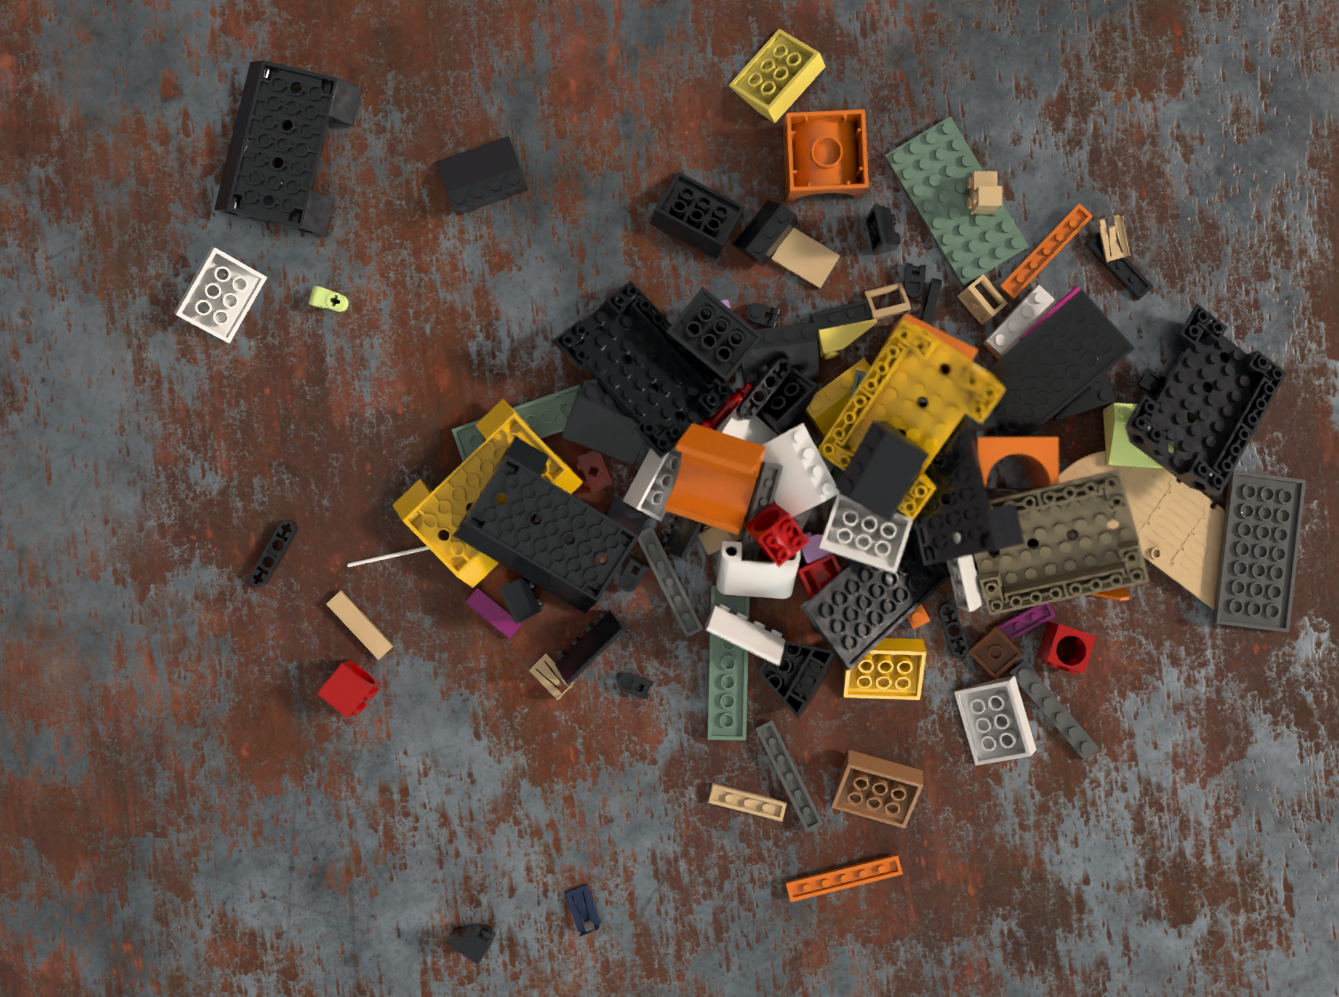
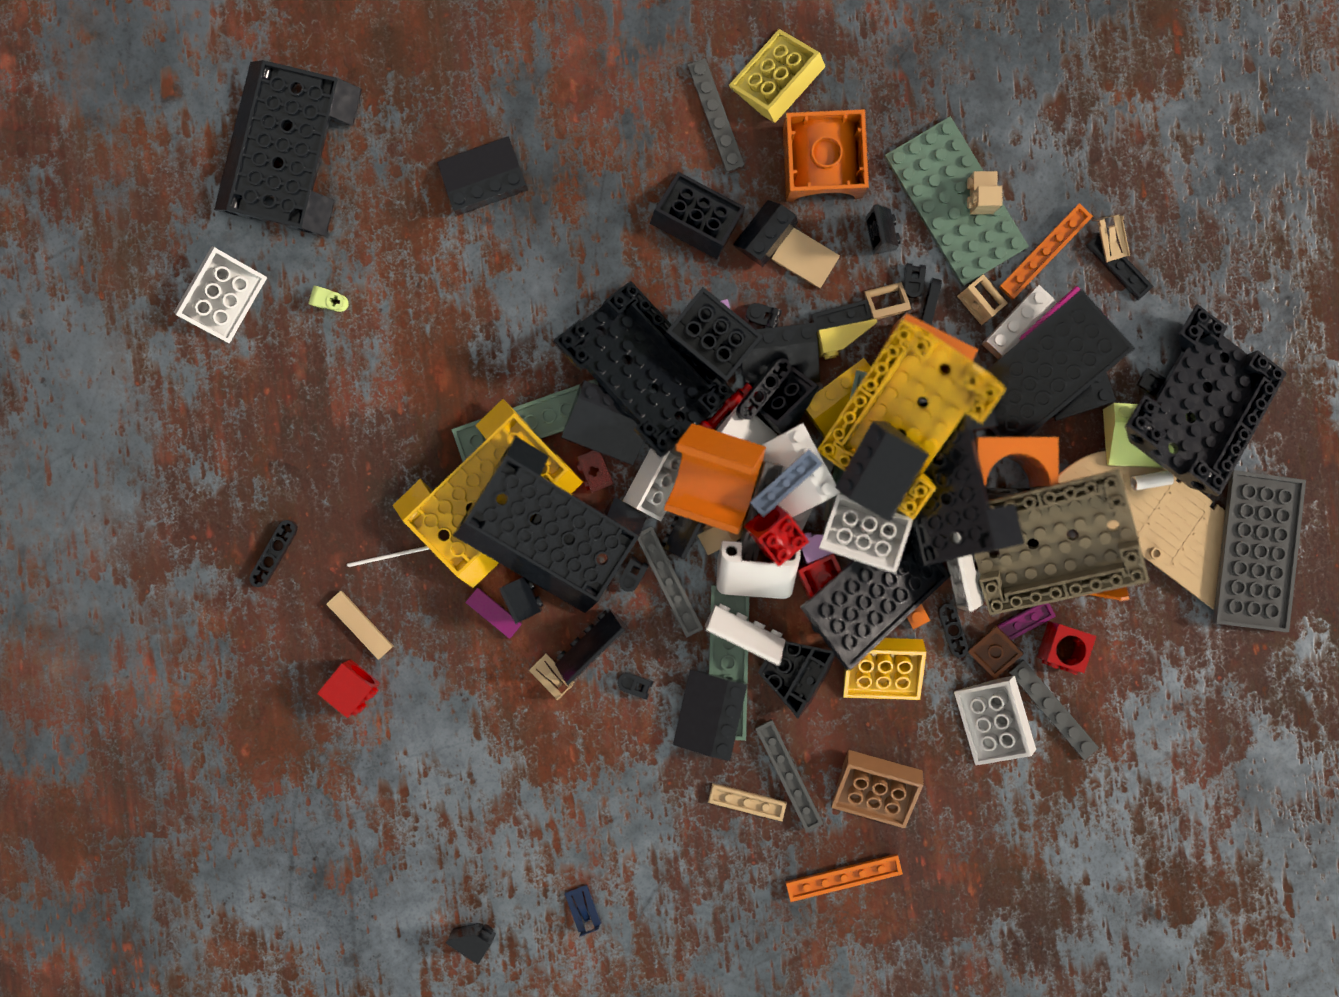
(710, 714): none -> black slope
(715, 115): none -> dark grey plate
(786, 482): none -> sand blue plate
(1151, 480): none -> white piece

